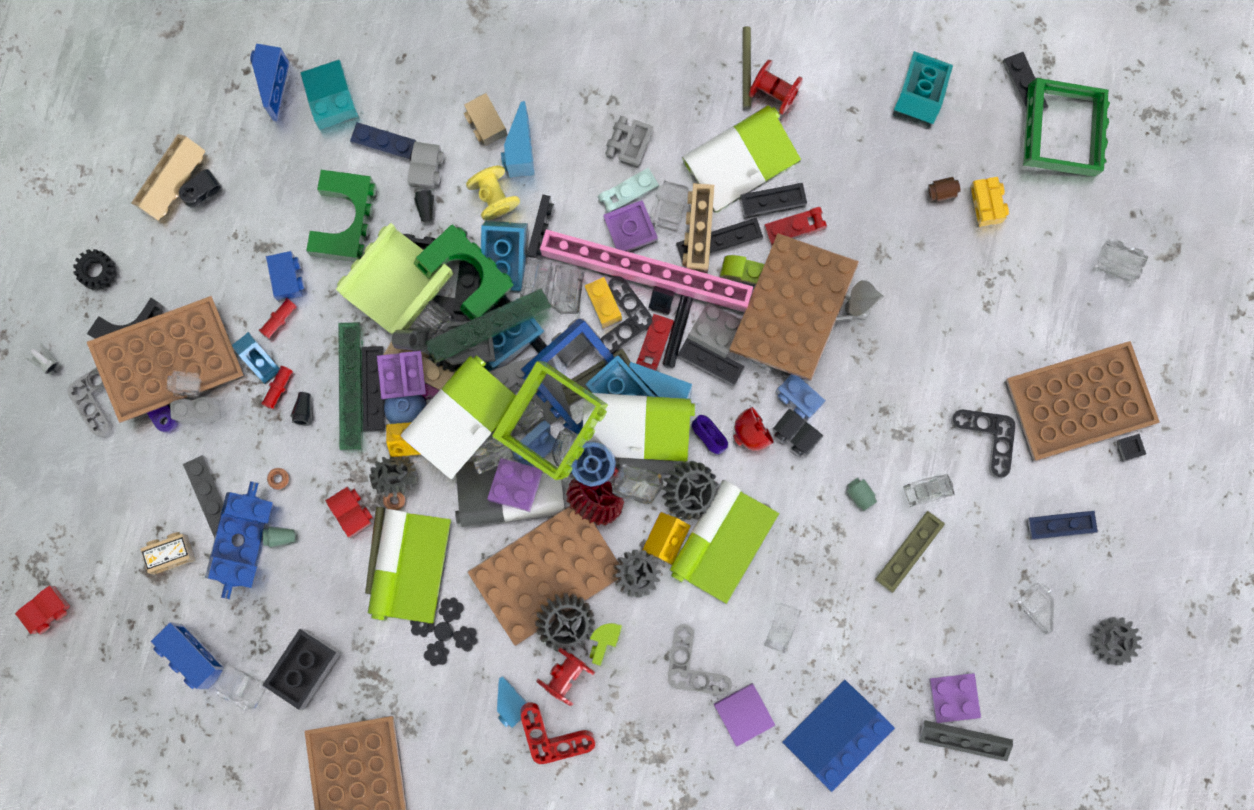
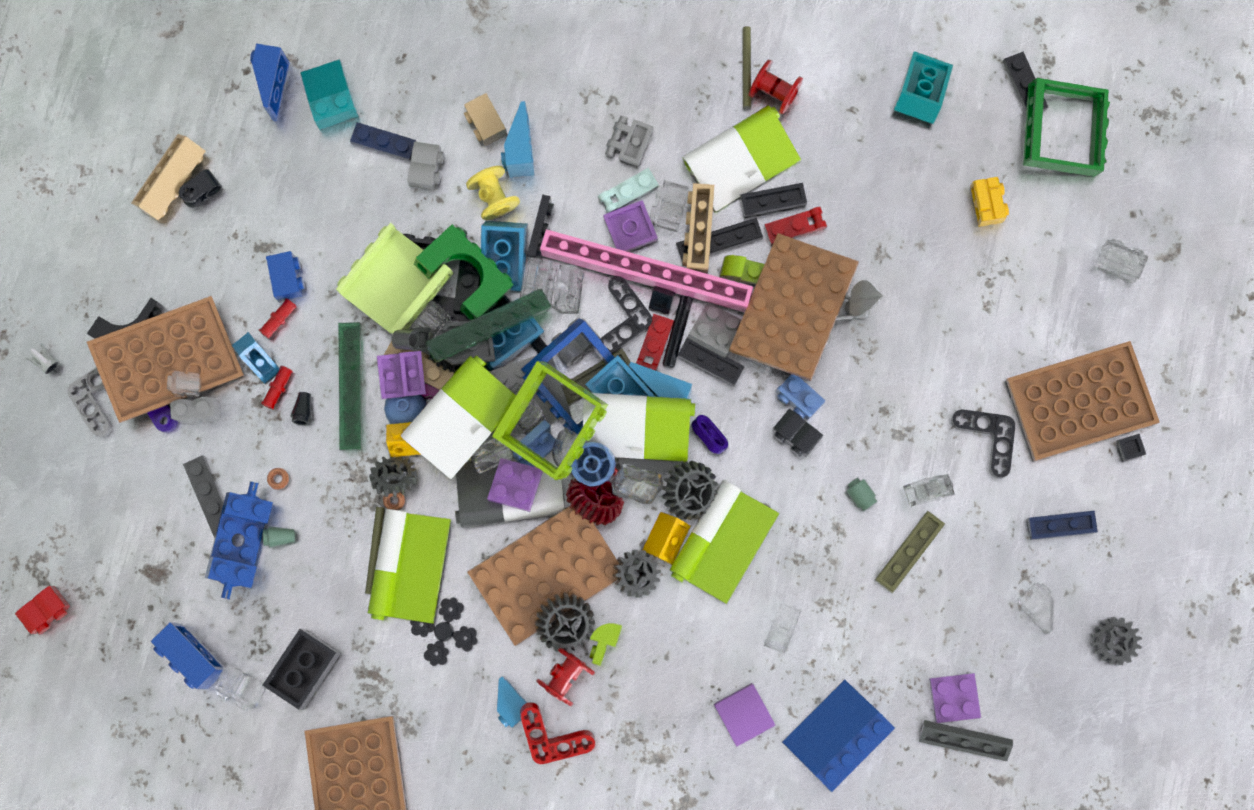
(83, 264): black tyre -> none
(167, 553): brick -> none
(349, 243): green arch -> none
(349, 512): red brick -> none
(371, 397): black tile -> none
(425, 205): black cone -> none
(603, 303): yellow brick -> none
(683, 667): light grey beam -> none
(751, 431): red cylinder -> none
(944, 189): reddish brown brick -> none

